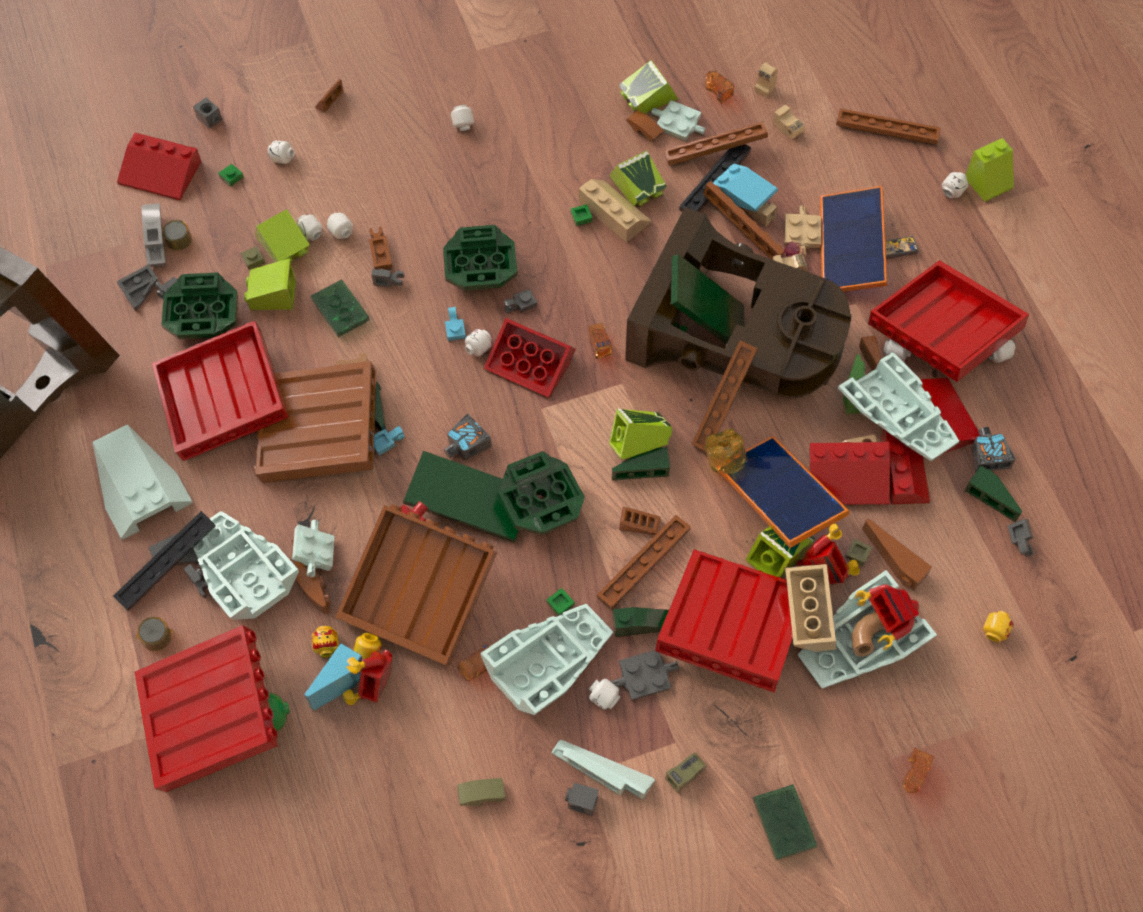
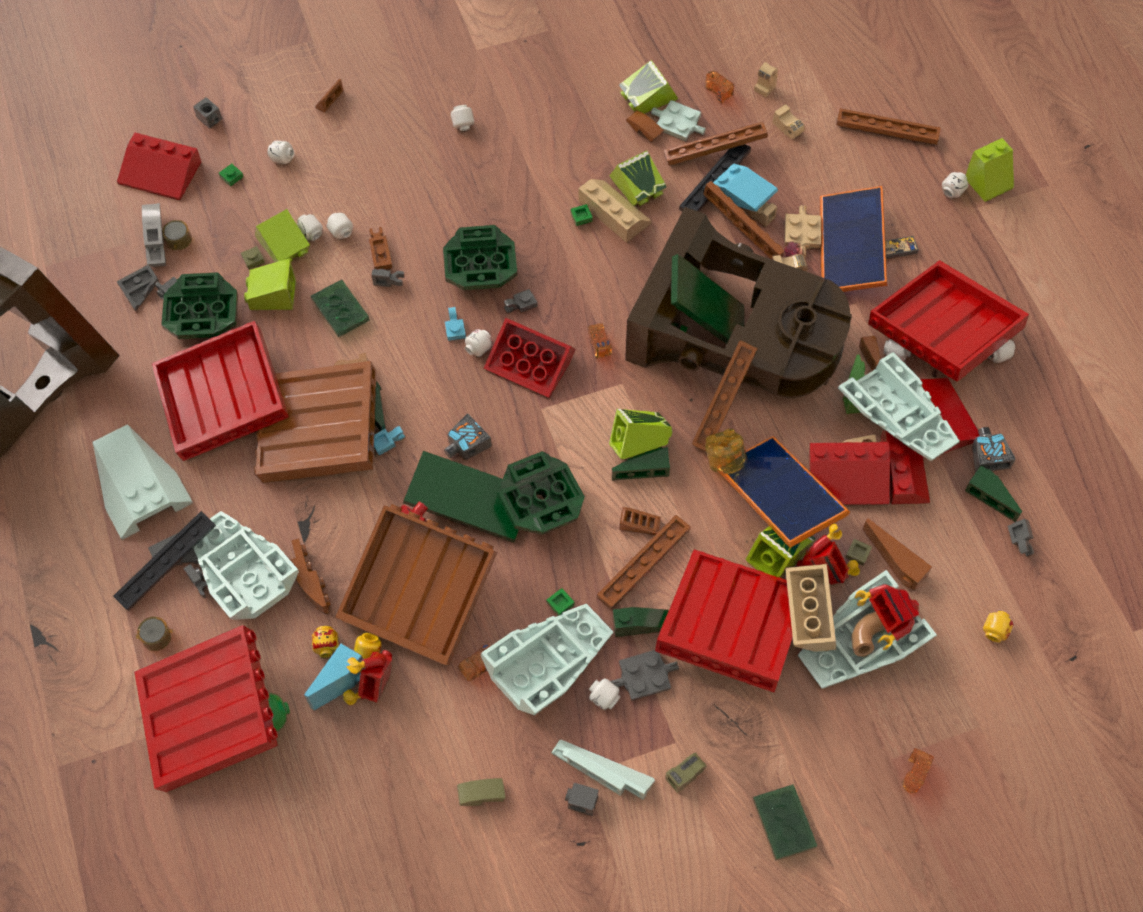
(313, 548): light aqua plate -> none

